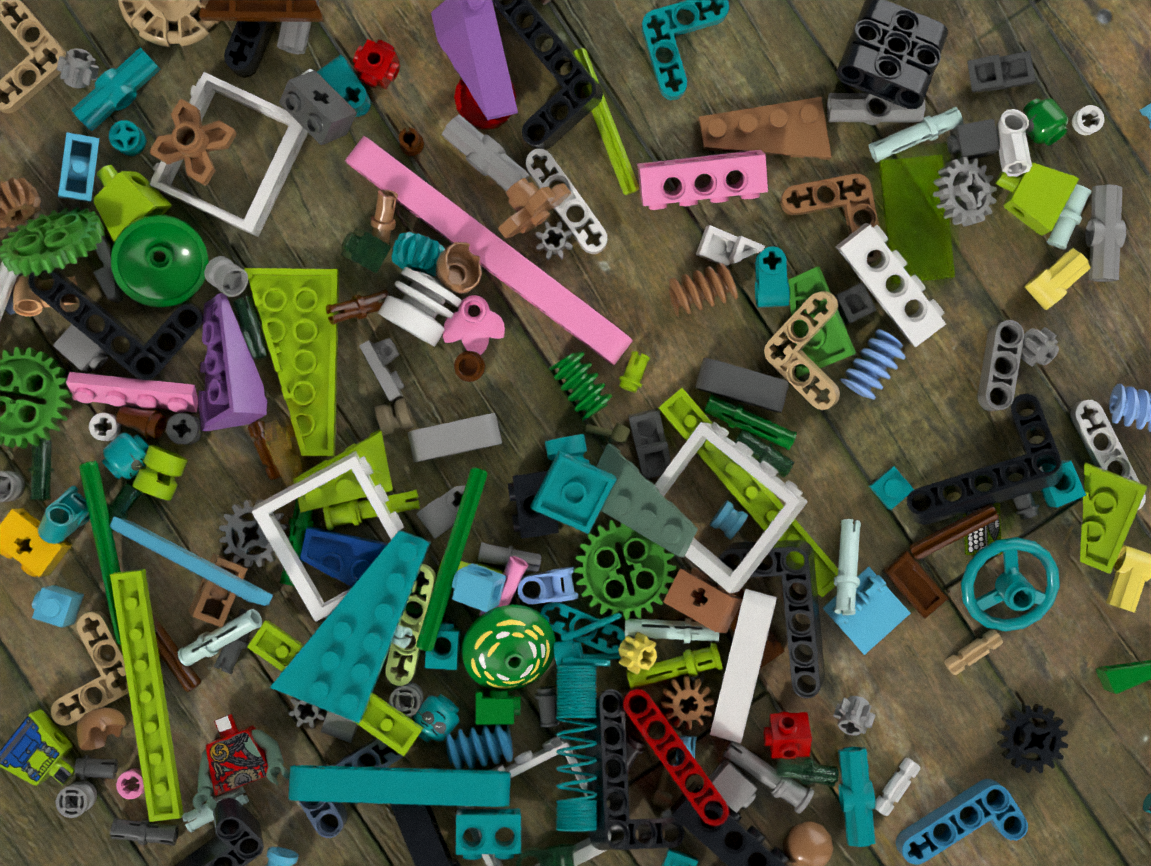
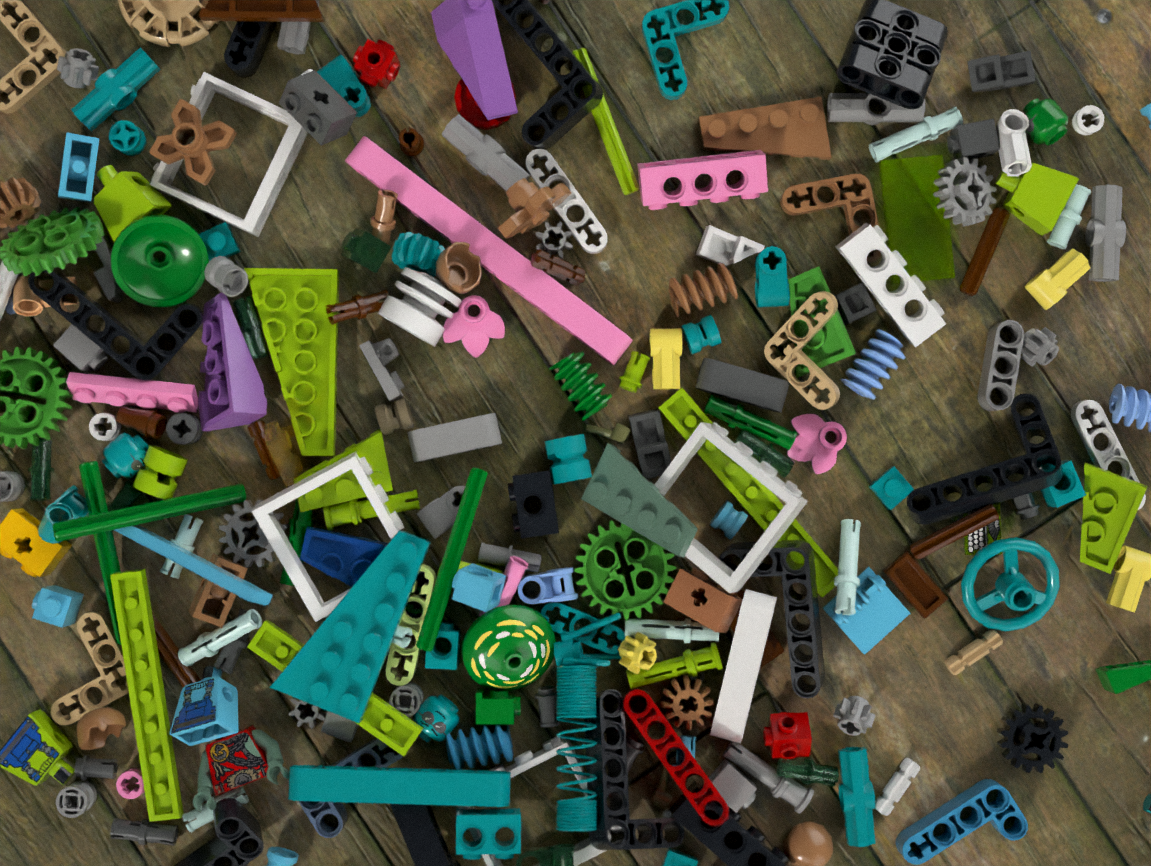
(148, 512): none -> green axle
(184, 538): none -> light aqua pin
(206, 709): none -> medium azure torso
(220, 241): none -> teal plate
(469, 366): reddish brown plate -> none
(558, 267): none -> reddish brown axle
(573, 492): teal tile -> none
(666, 353): none -> light yellow piece
(694, 336): none -> teal wheel
(811, 442): none -> bright pink plate
(984, 251): none -> reddish brown axle

